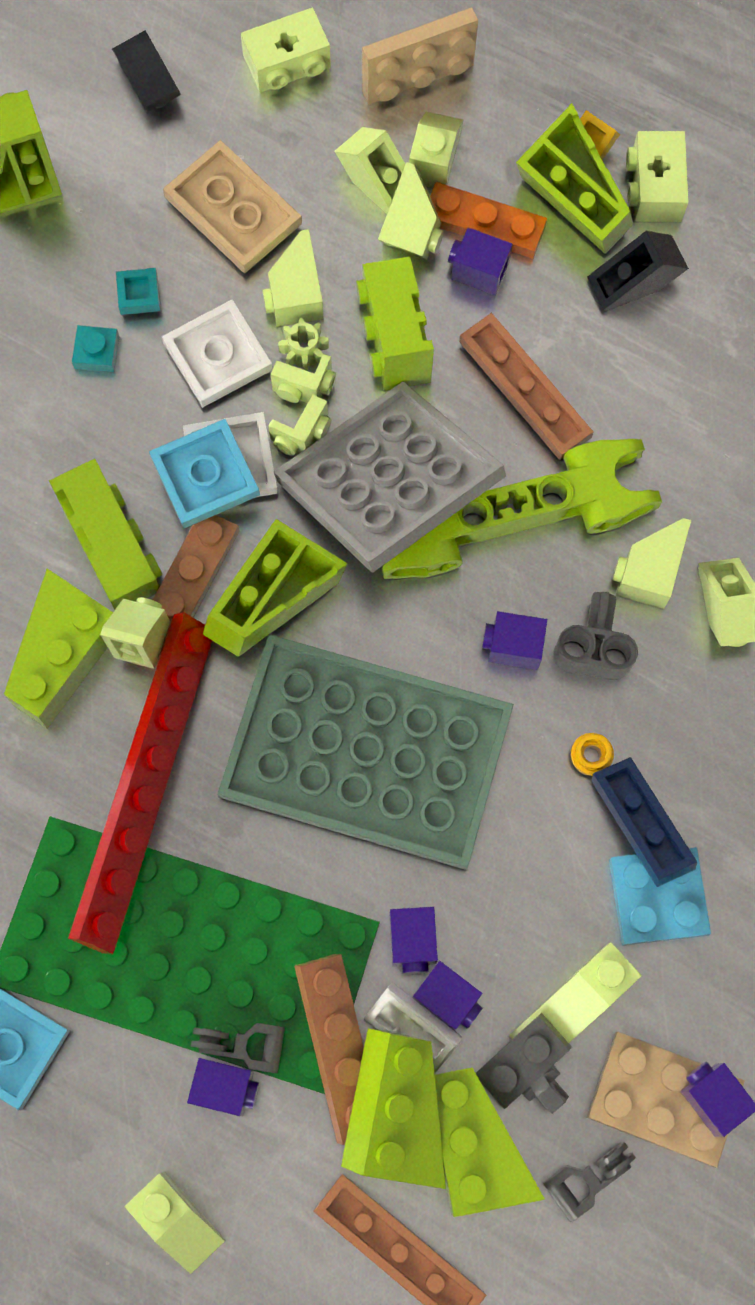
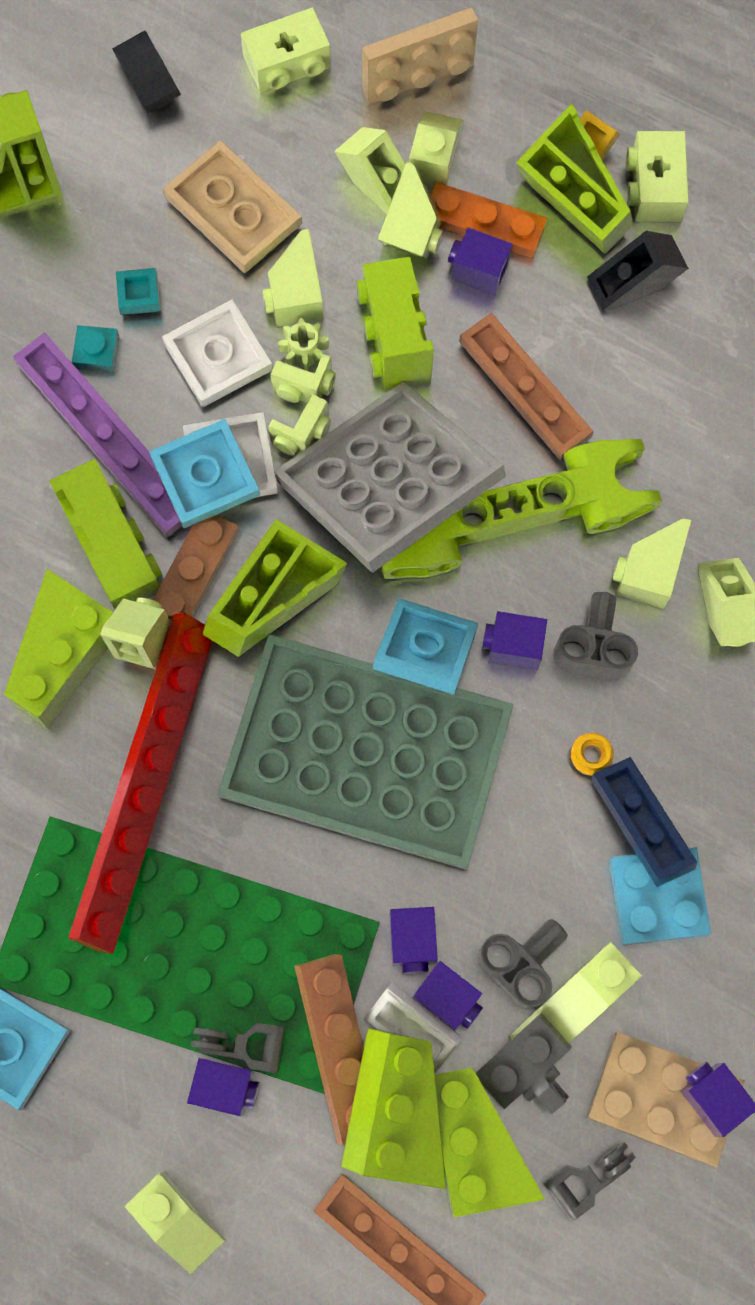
(98, 428): none -> medium lavender plate
(425, 646): none -> medium azure plate
(524, 962): none -> dark grey beam

